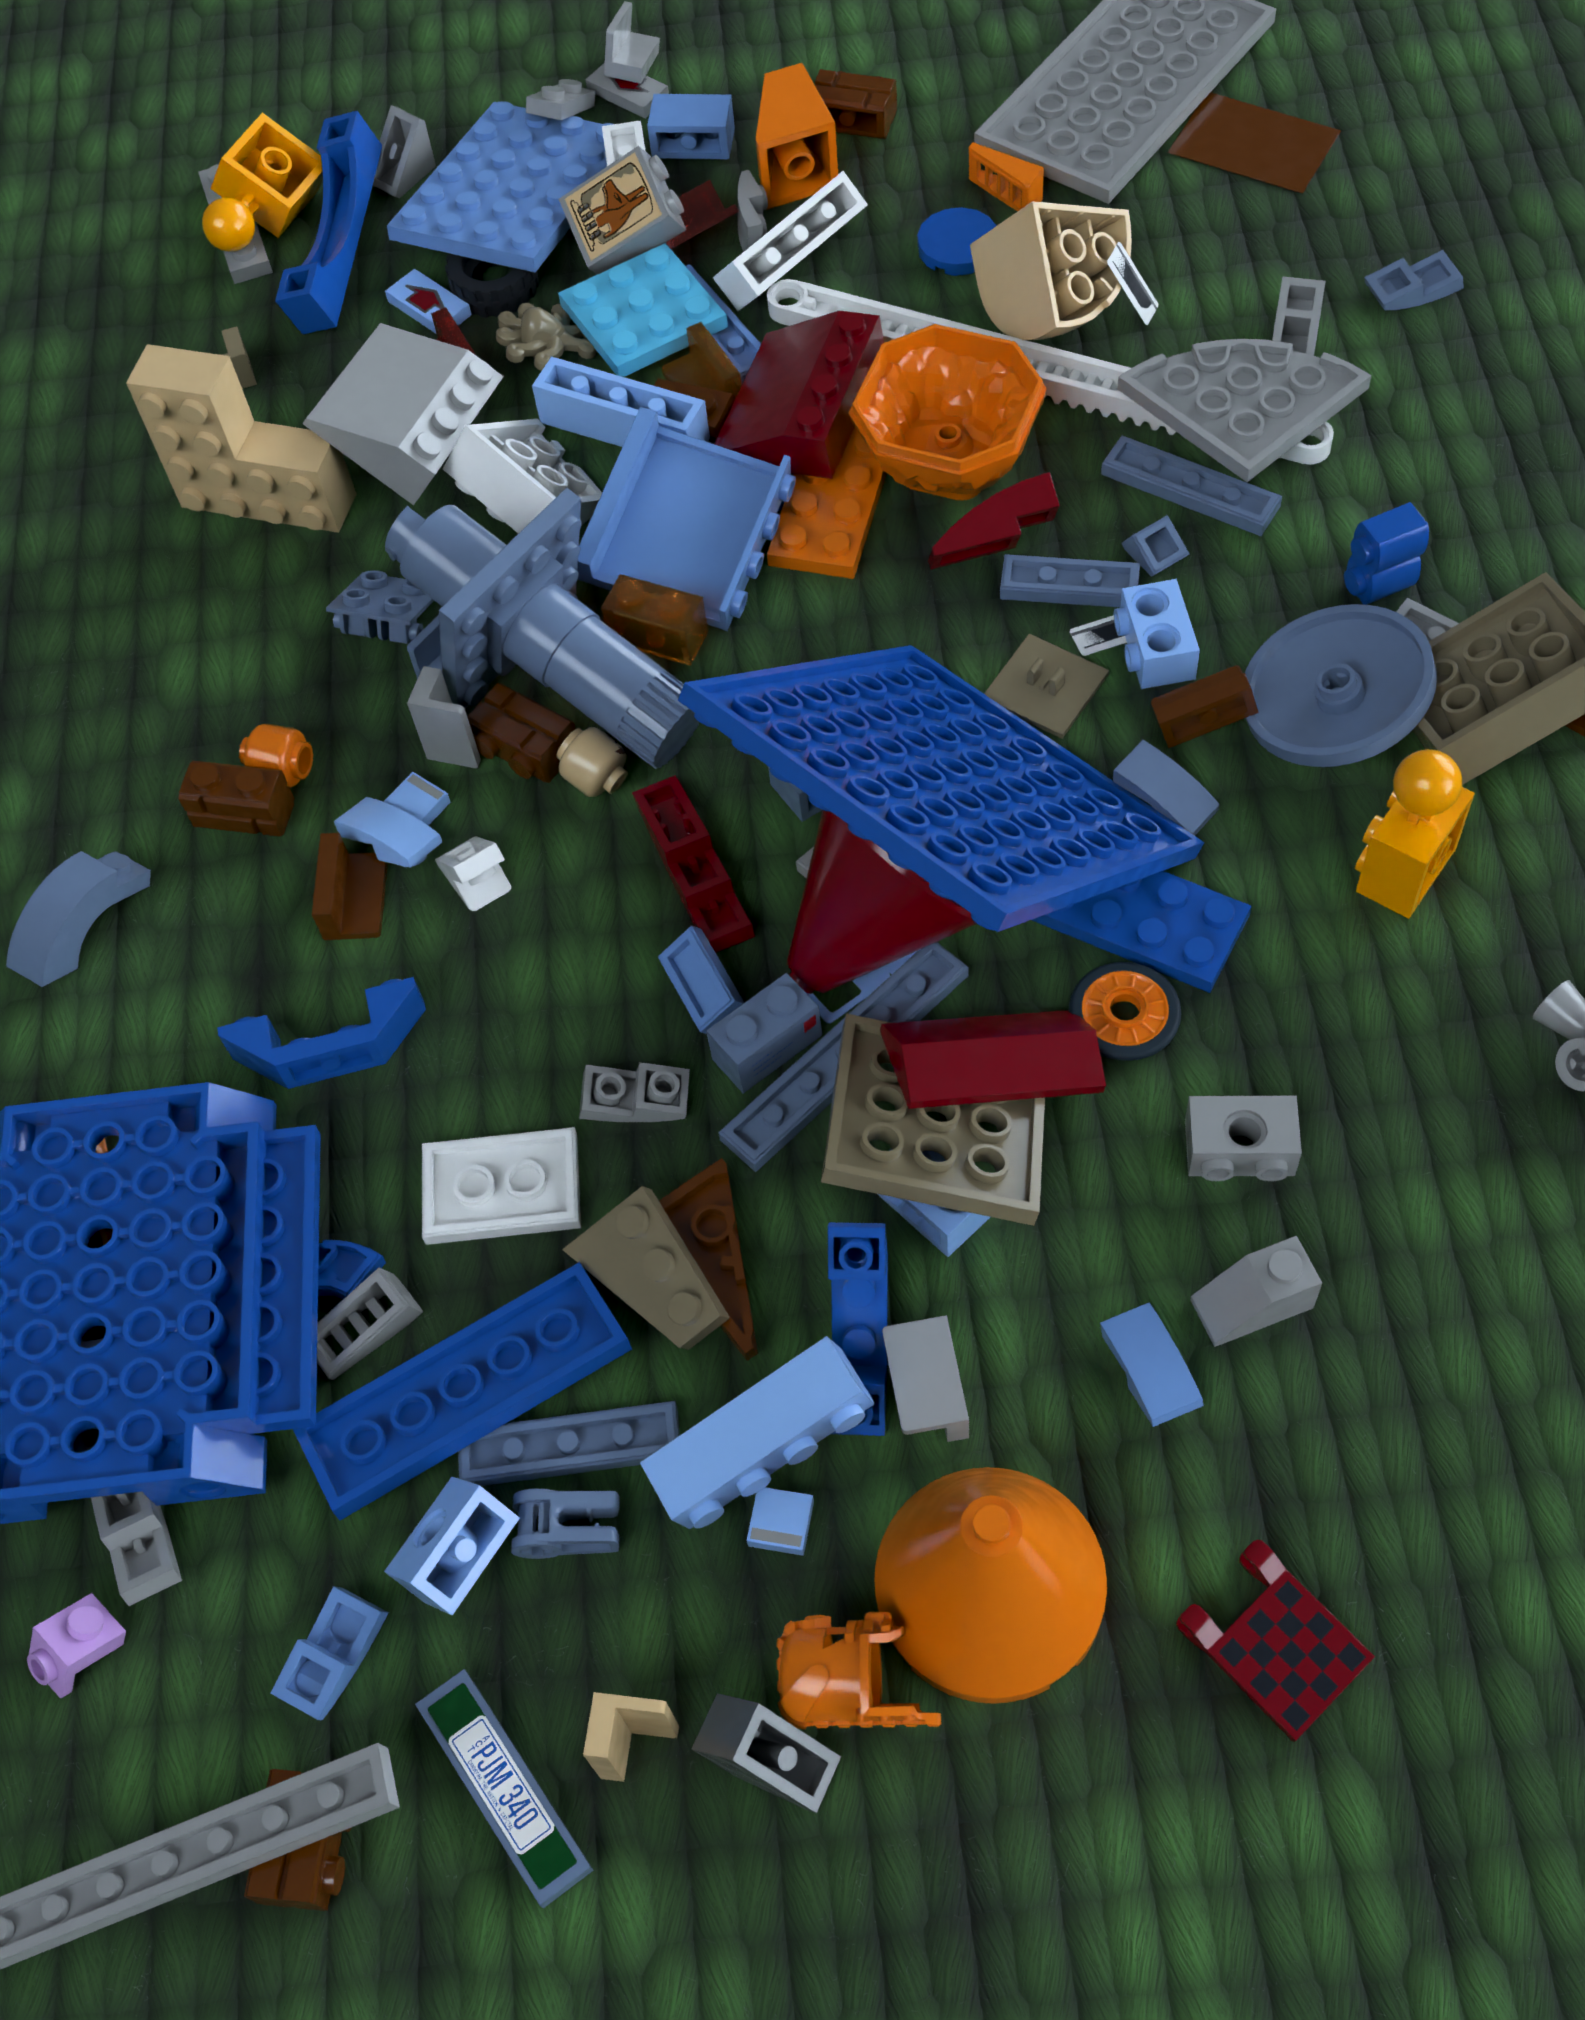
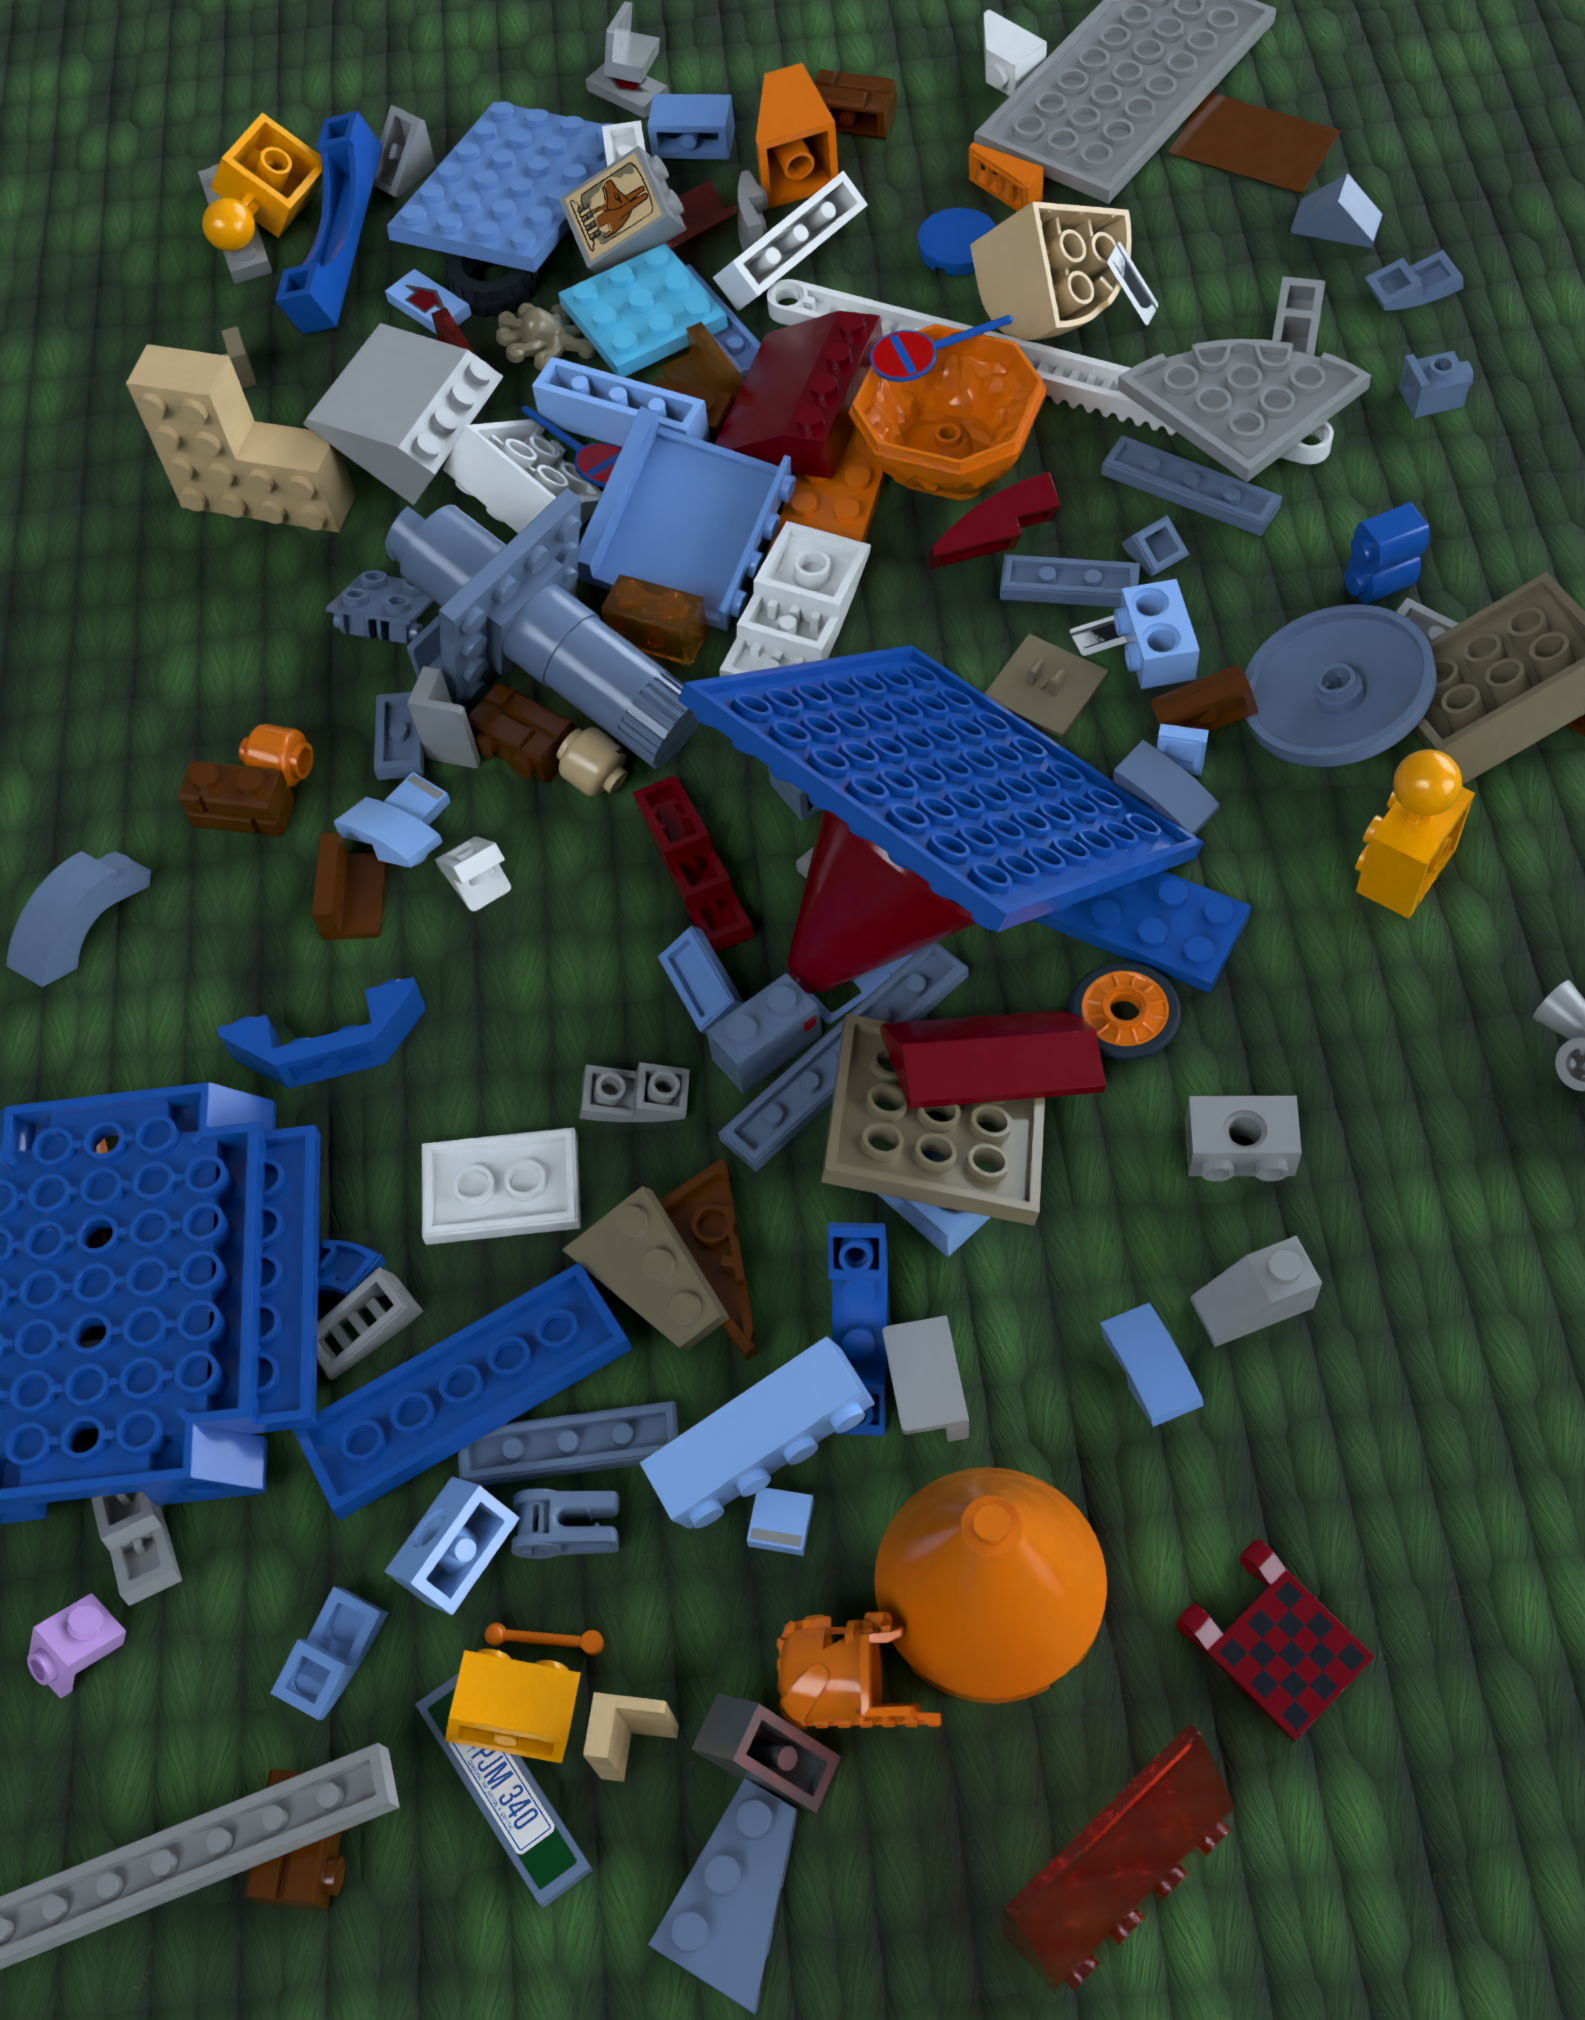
(396, 739): none -> sand blue plate
(513, 1705): none -> light orange brick
(560, 100): light grey plate -> none
(590, 1641): none -> orange hinge
(591, 461): none -> piece
(731, 1897): none -> sand blue wing
(797, 600): none -> white slope
(911, 354): none -> piece
(1009, 53): none -> white slope
(1119, 1863): none -> clear red slope
(1184, 746): none -> light blue tile
(1338, 214): none -> sand blue slope
(1435, 383): none -> sand blue brick

